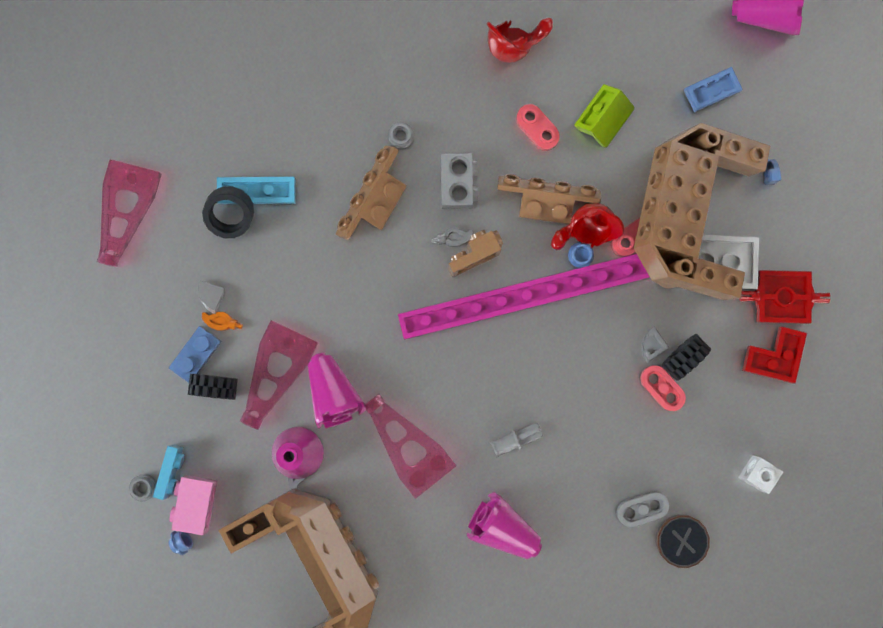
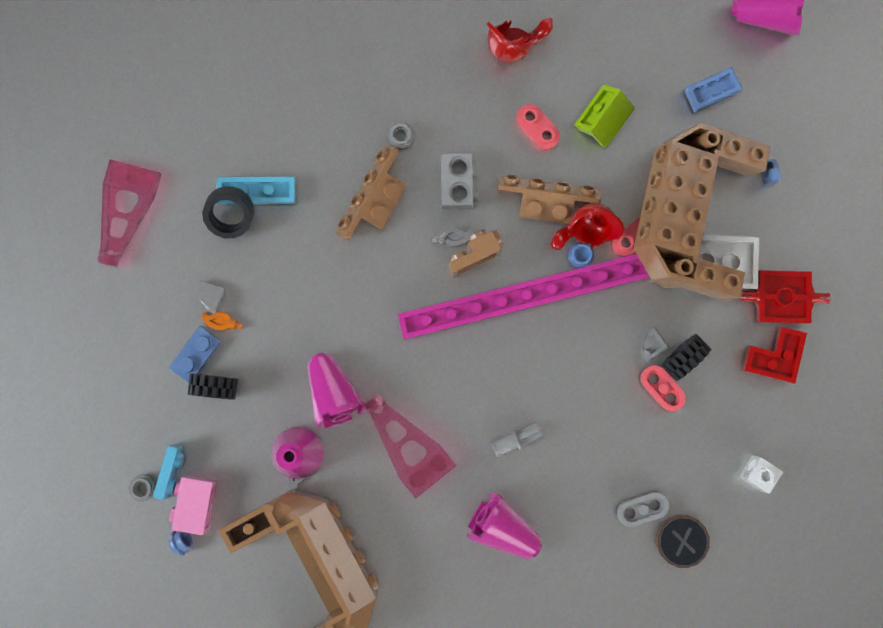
(289, 343): clear pink plate -> none

